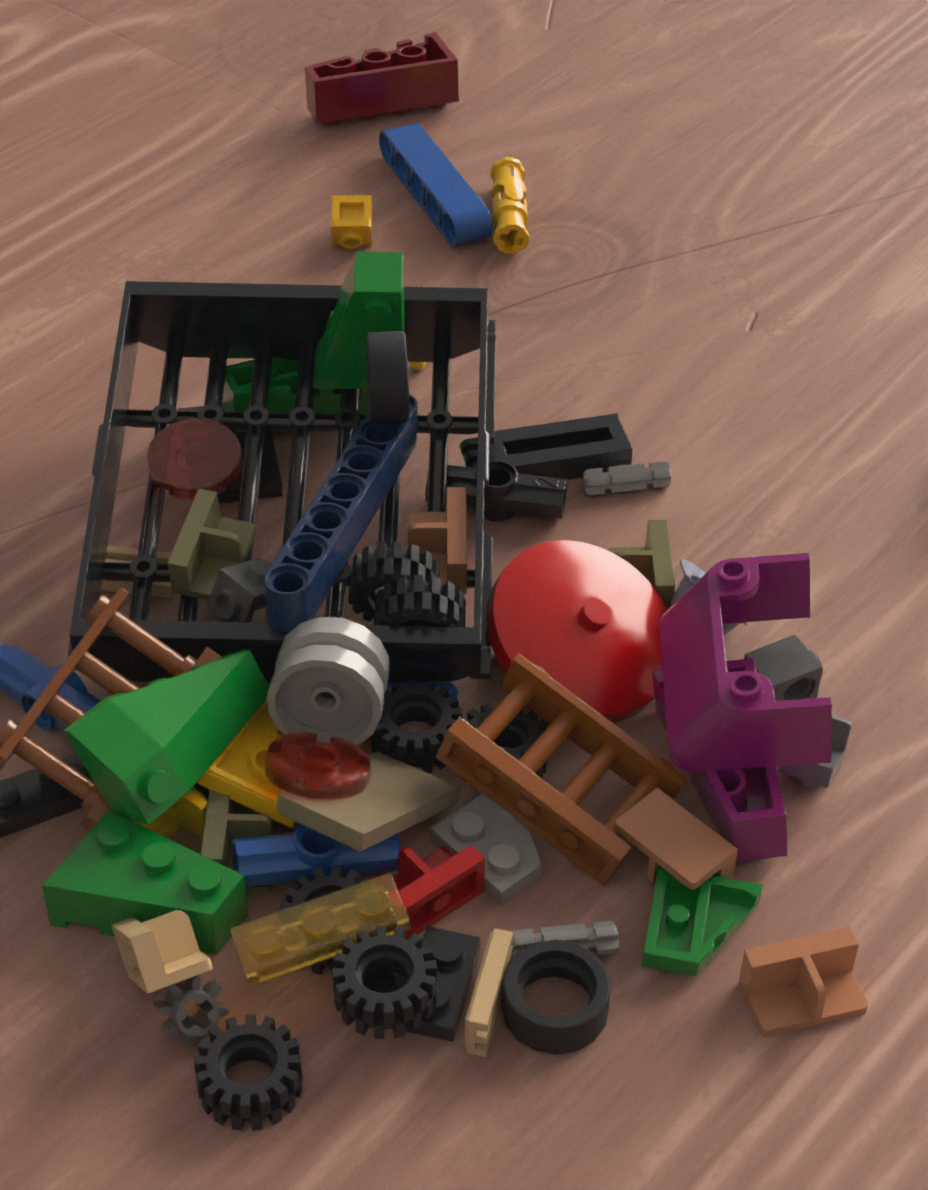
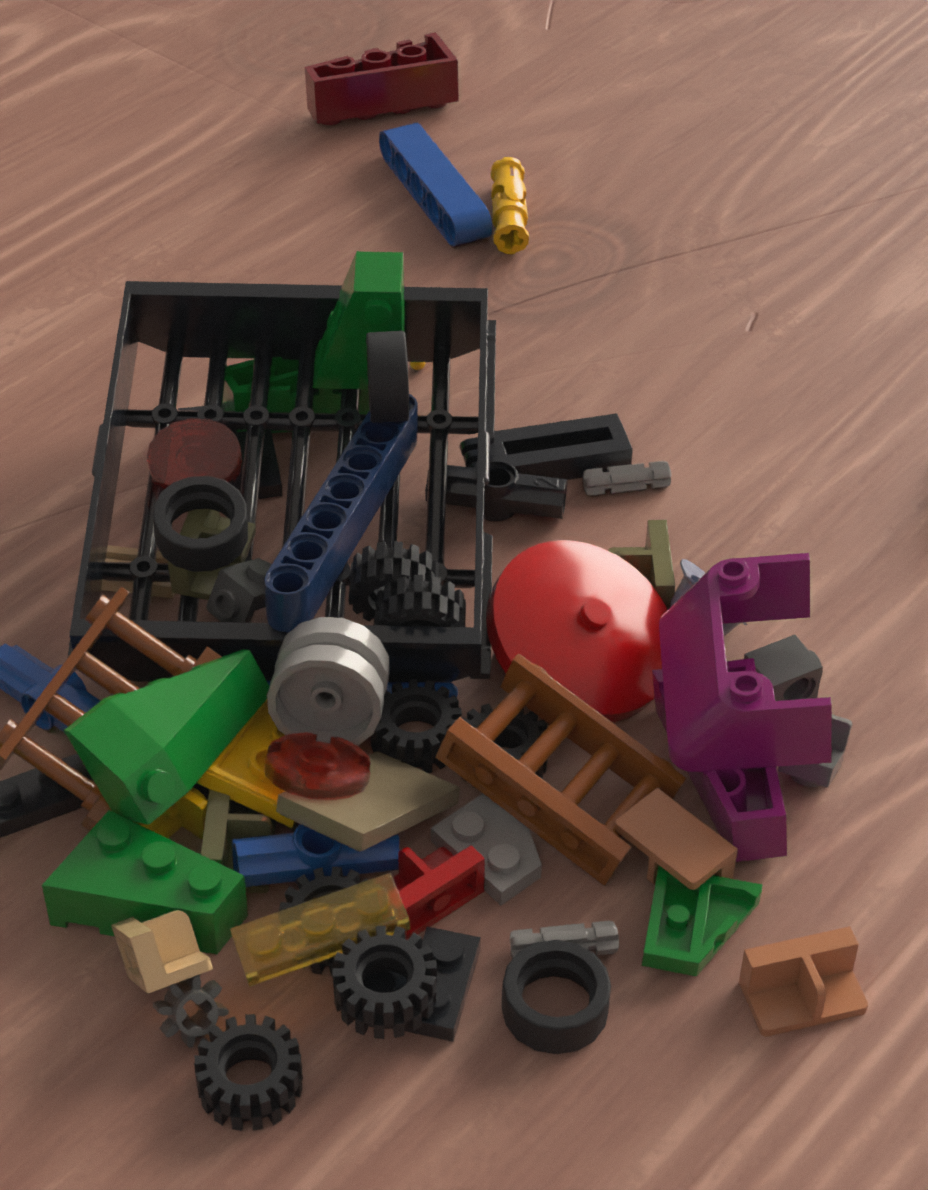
(201, 553): none -> black tyre
(351, 220): yellow bracket -> none
(444, 537): nougat panel -> none
(487, 993): tan tile -> none

